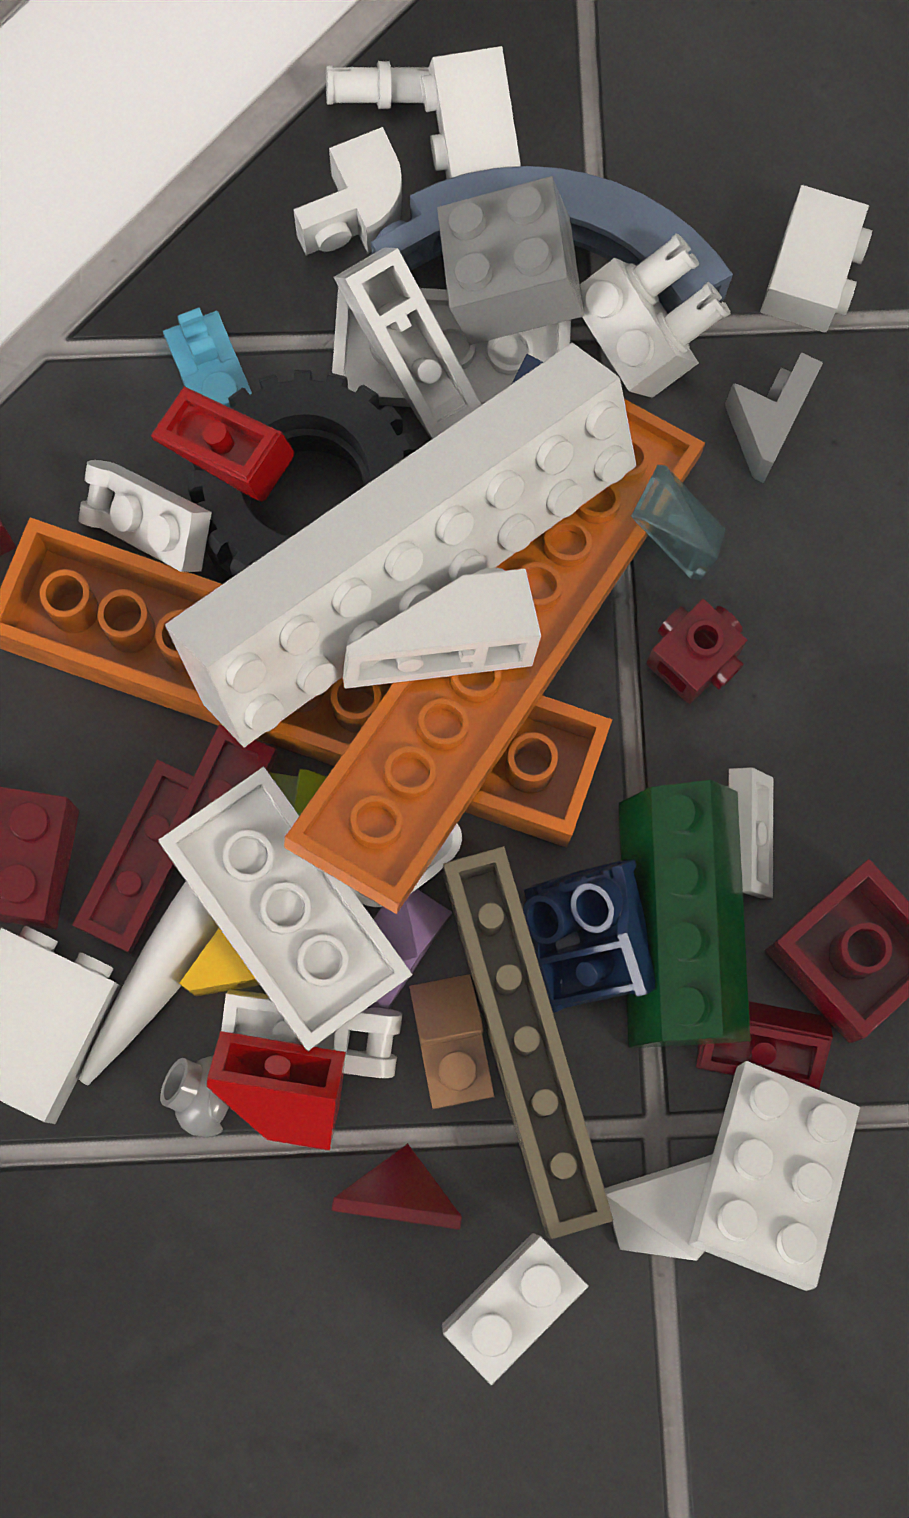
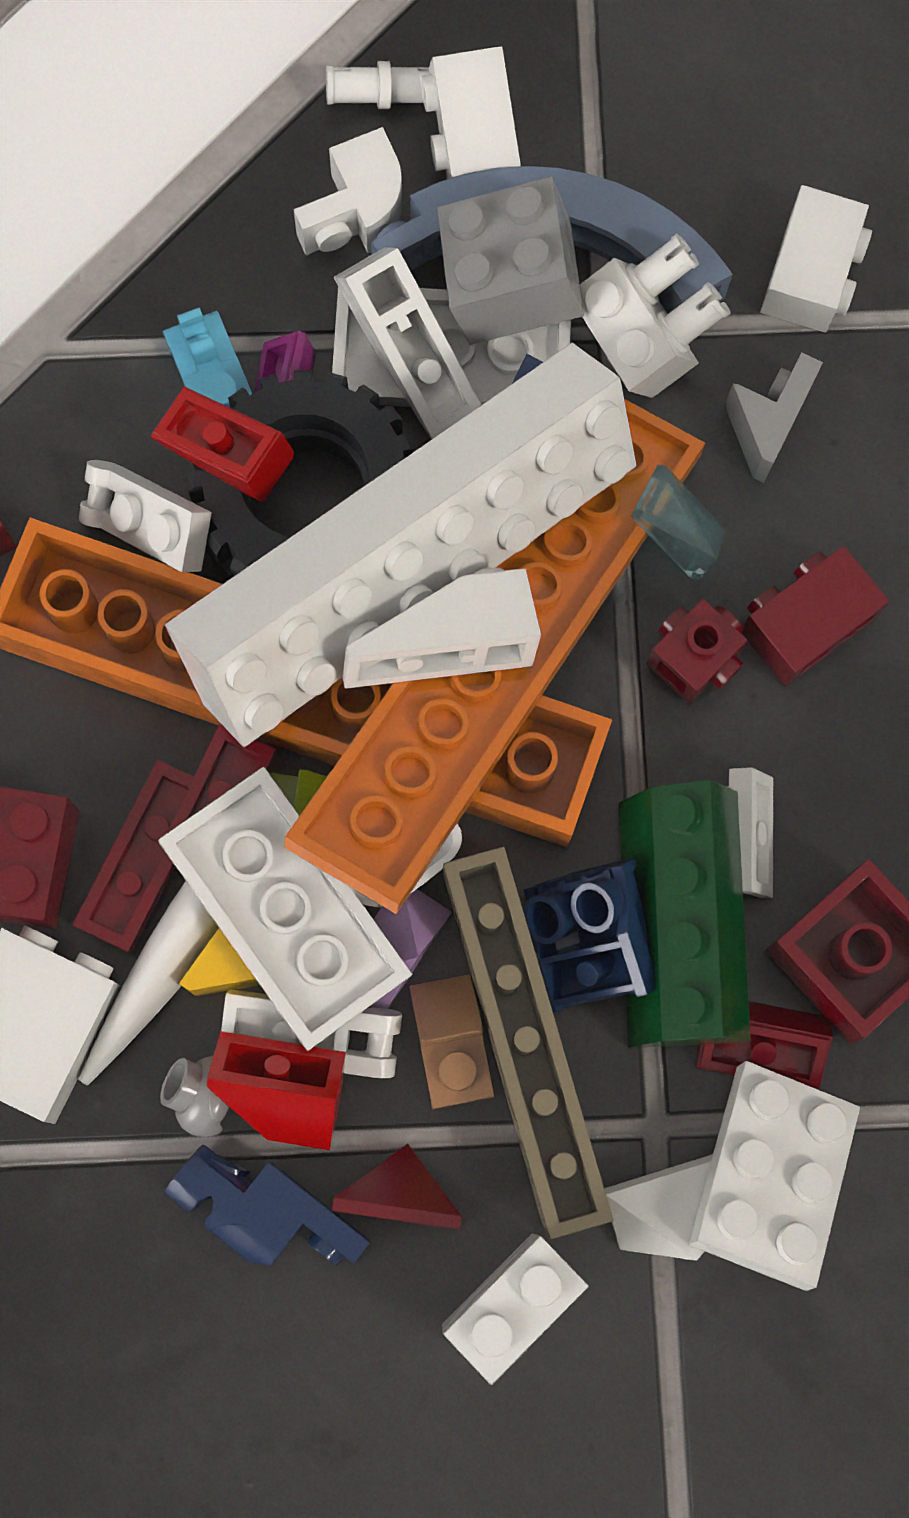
(261, 1214): none -> dark blue plate
(284, 356): none -> magenta slope
(812, 614): none -> dark red brick

